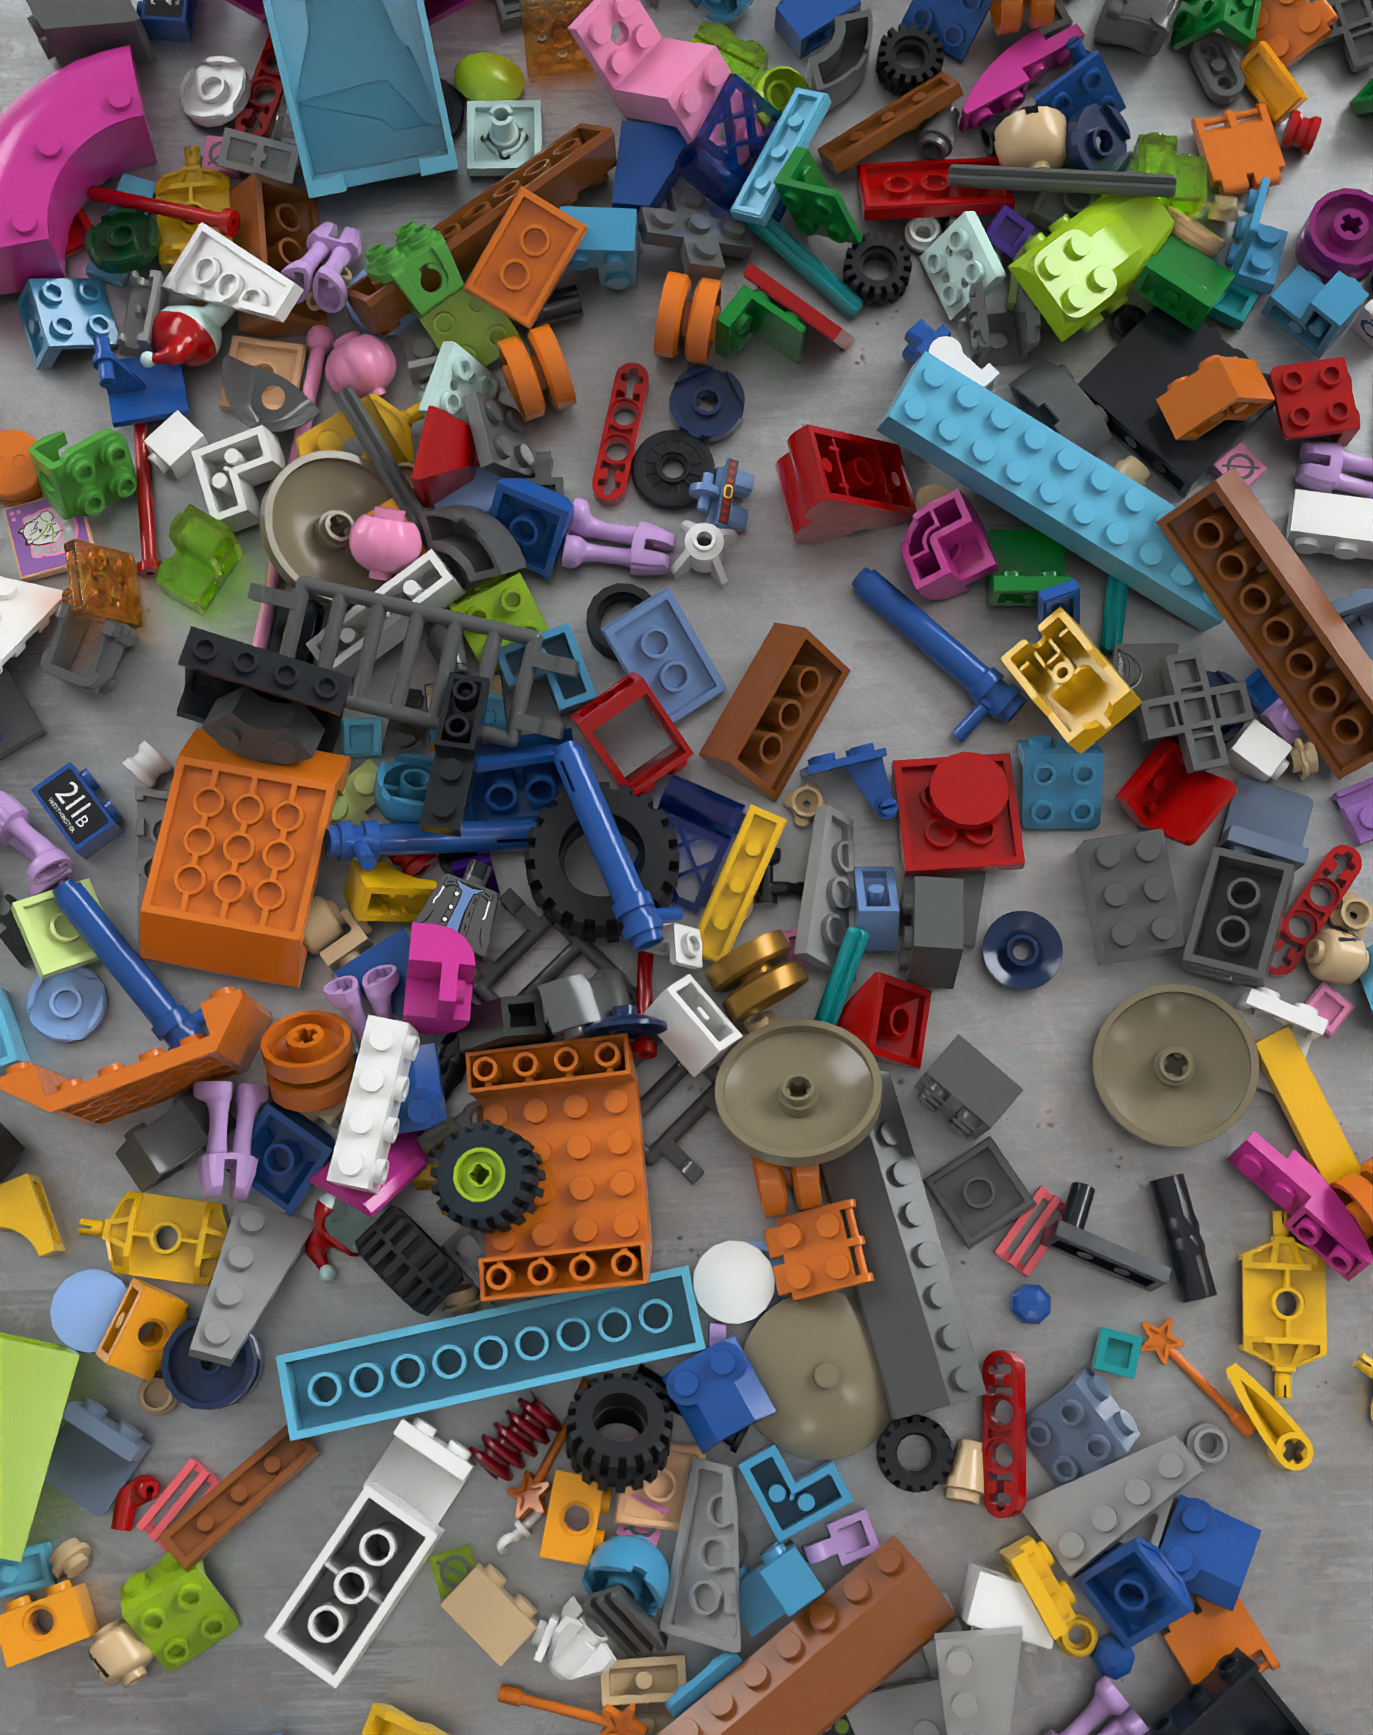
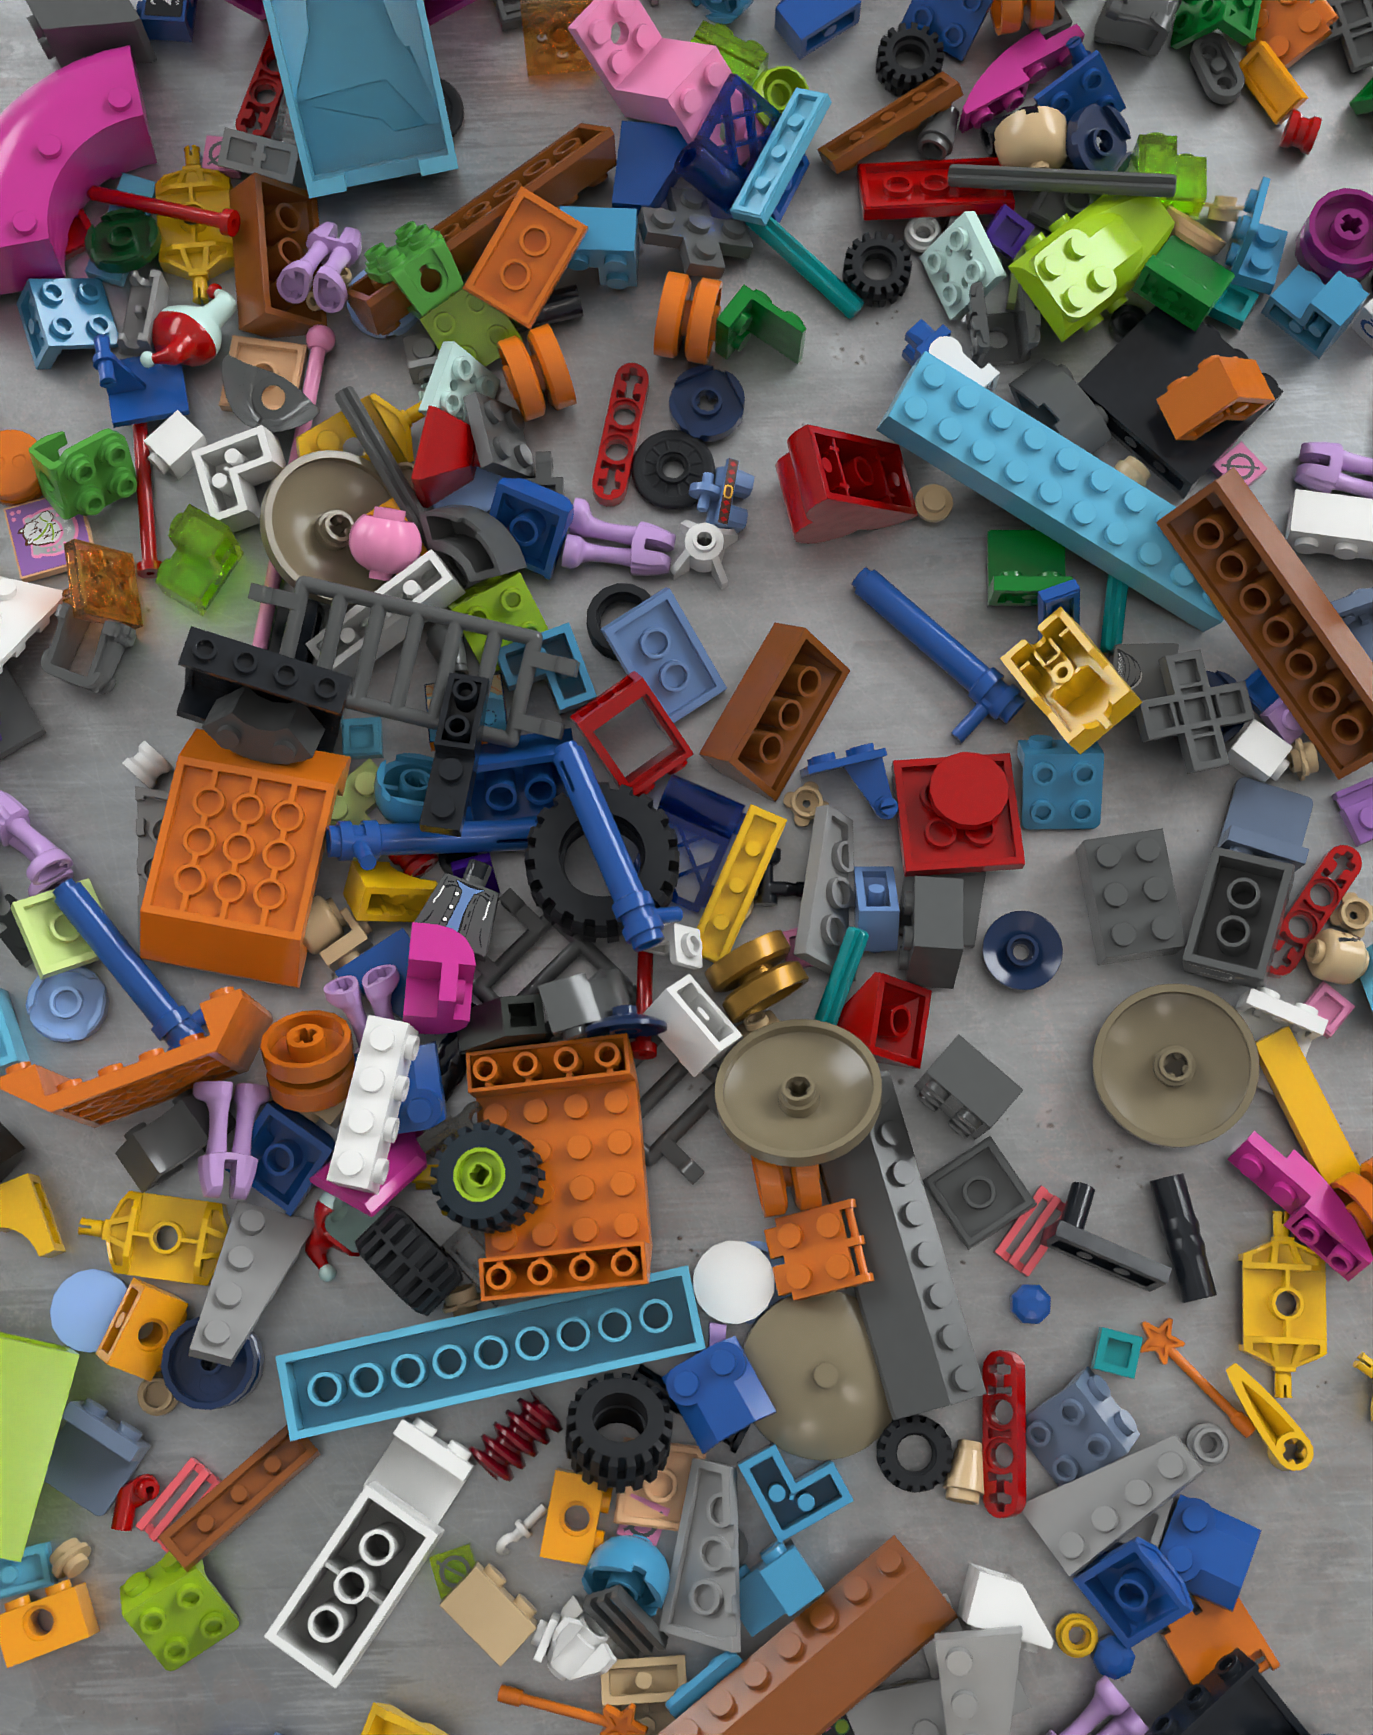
(78, 809): brick -> none
(119, 1654): tan head -> none
(215, 91): white tile -> none
(230, 277): white wing -> none
(361, 363): bright pink plant -> none
(405, 737): clear smoke plate -> none
(488, 78): lime hat -> none
(504, 125): light aqua plate -> none
(533, 1488): orange piece -> none
(798, 306): red tile -> none
(812, 203): green bracket -> none
(845, 60): dark grey brick -> none
(848, 1538): lavender plate -> none
(947, 547): dark pink brick -> none
(1030, 1565): yellow plate -> none
(1169, 798): red bracket -> none
(1239, 150): orange plate -> none
(1315, 400): red bracket -> none

